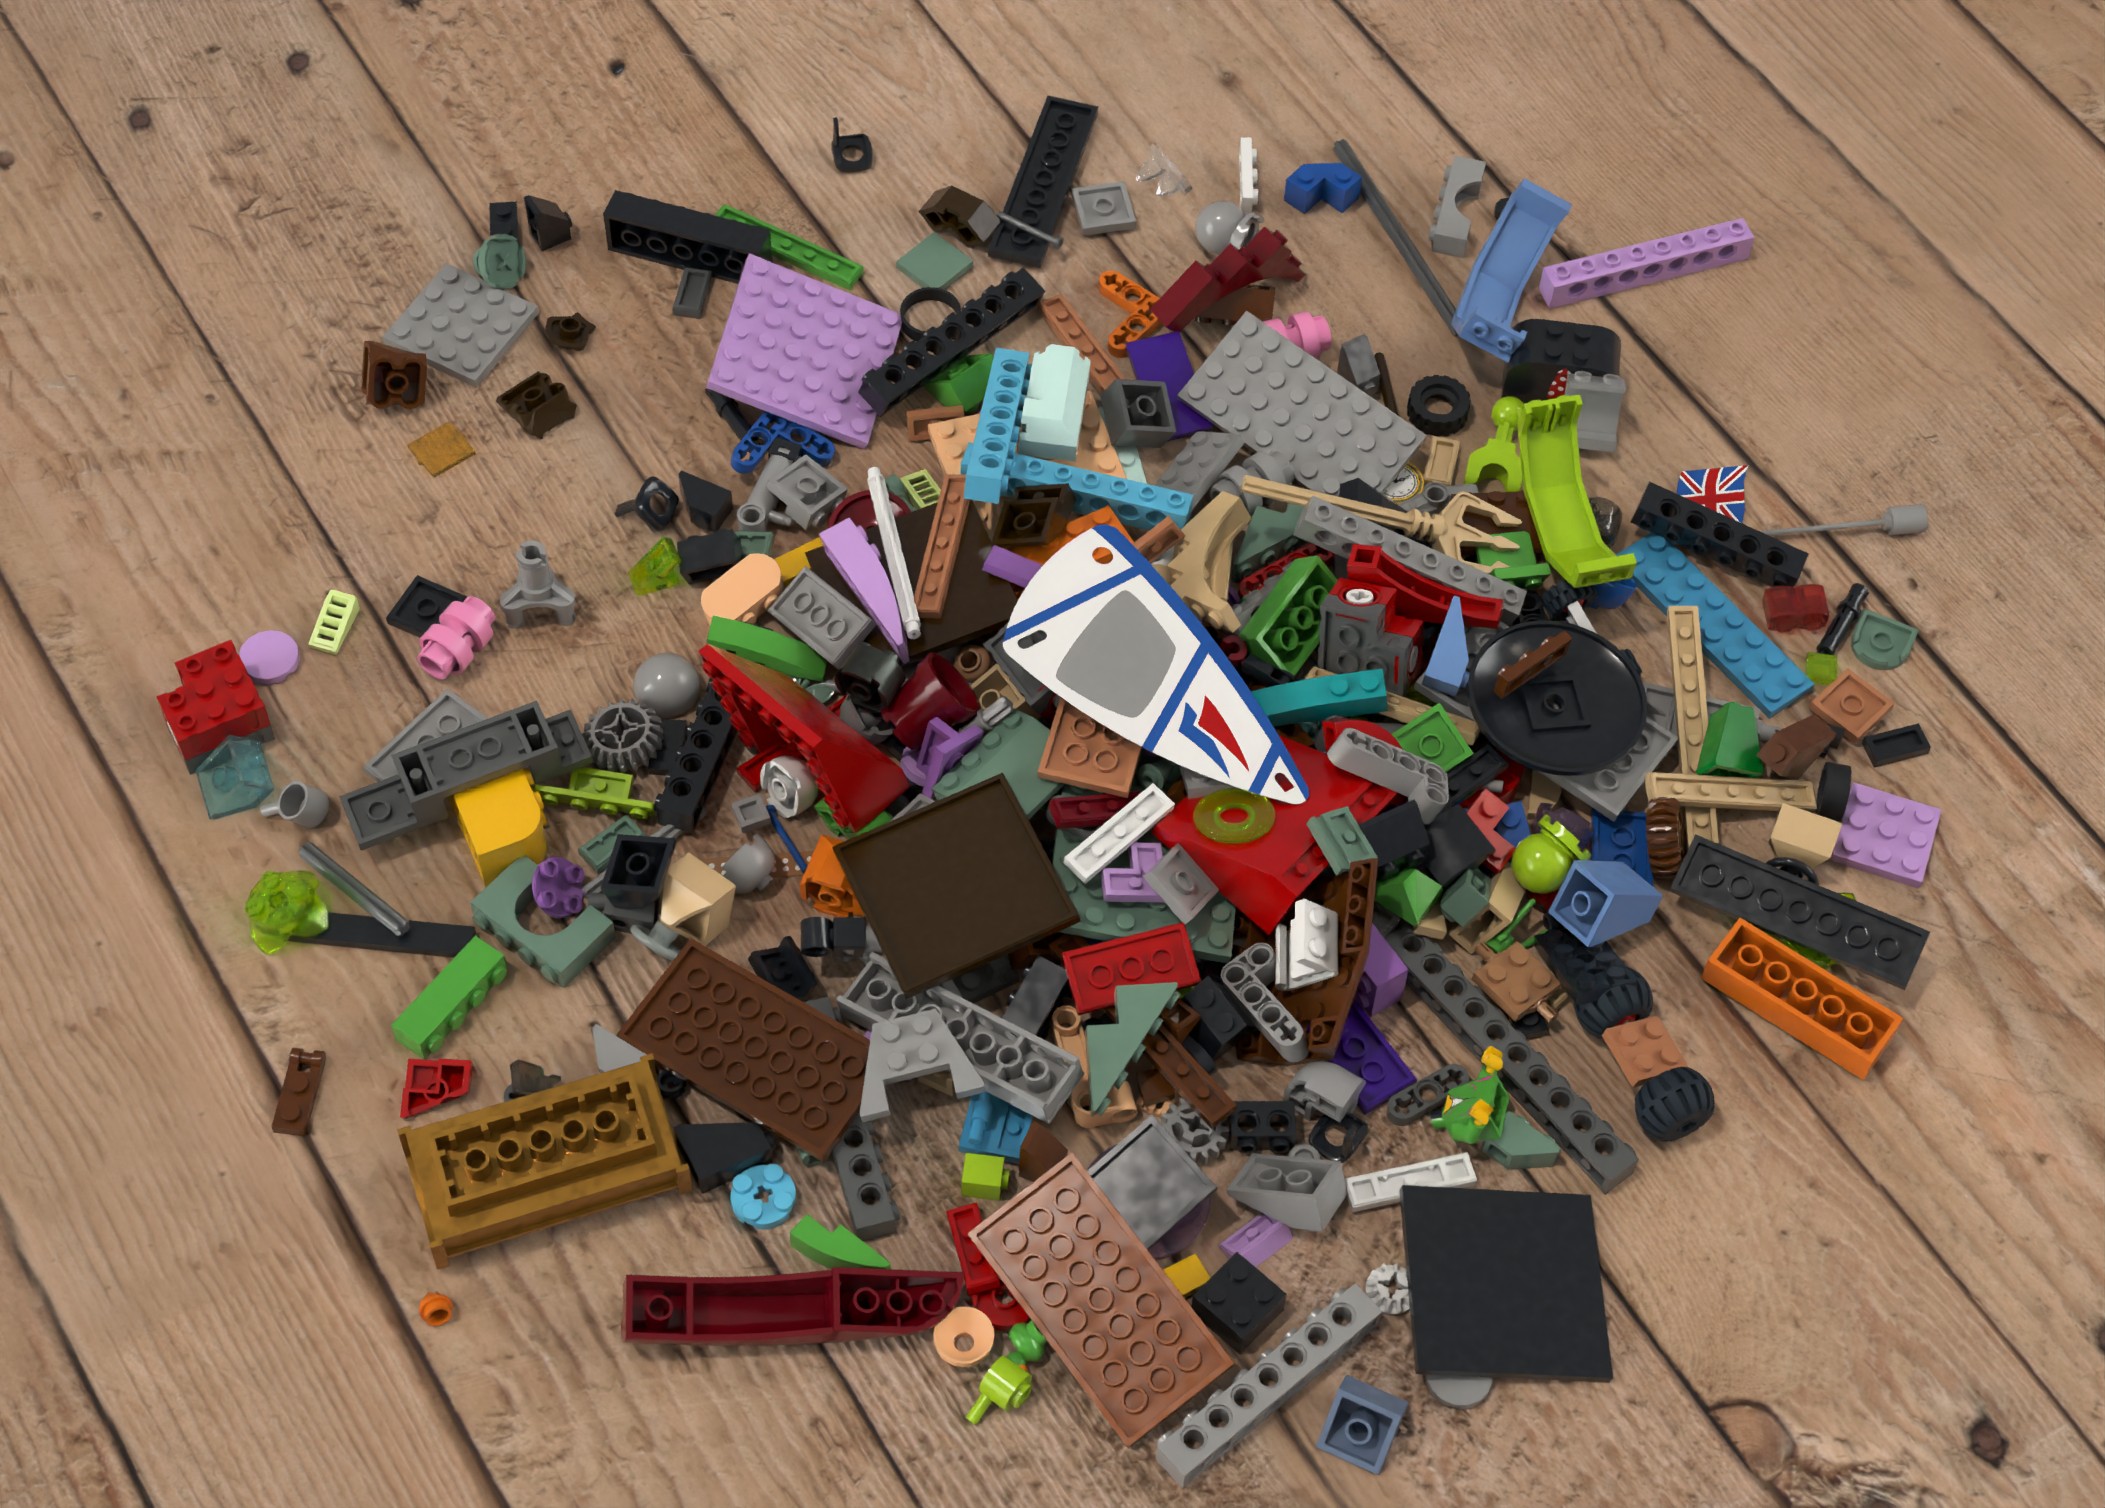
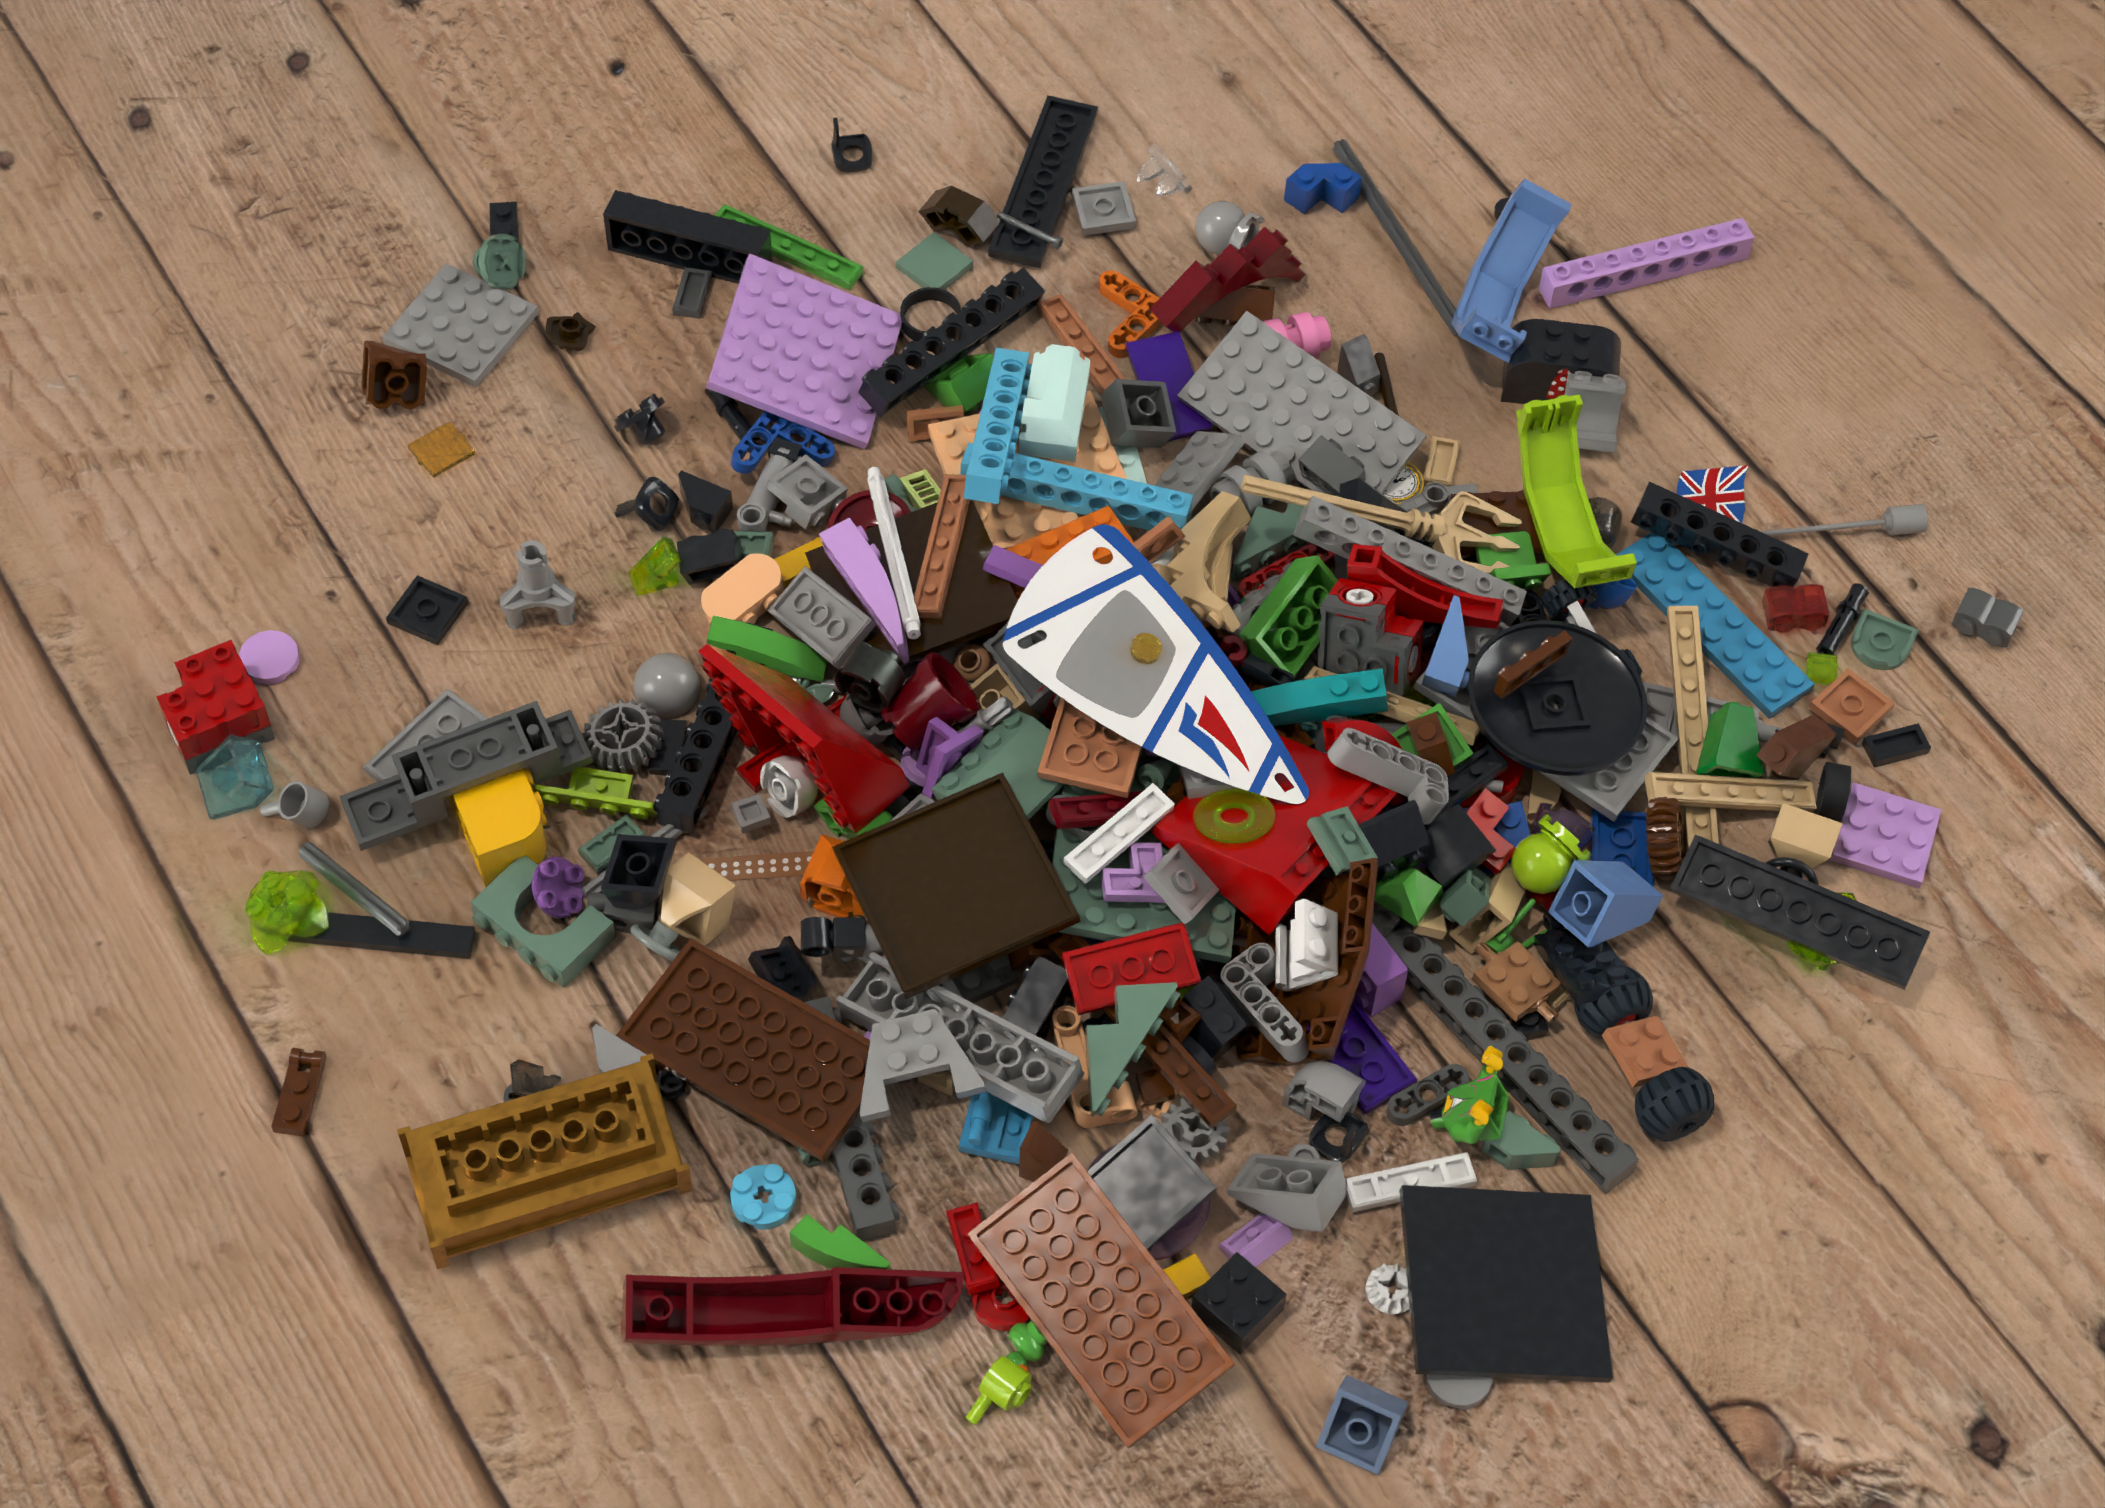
(335, 604): yellowish green slope -> none
(434, 1083): red slope -> none
(435, 1309): orange plate -> none
(450, 998): bright green brick -> none
(451, 644): bright pink piece -> none
(538, 404): dark brown slope -> none
(547, 222): black slope -> none
(644, 420): none -> black plate
(722, 1150): black slope -> none
(750, 866): light grey cylinder -> none
(785, 838): blue piece -> none
(969, 1323): light nougat piece -> none
(984, 1177): lime brick -> none
(1034, 515): dark brown slope -> none
(1146, 648): none -> clear yellow tile
(1187, 1463): light grey brick -> none
(1248, 176): white plate -> none
(1261, 1117): black brick -> none
(1329, 465): none -> dark grey brick
(1430, 742): none -> reddish brown slope
(1444, 388): black tyre -> none
(1453, 228): light grey arch -> none
(1499, 456): lime piece -> none
(1801, 998): orange brick -> none
(1987, 617): none -> dark grey brick

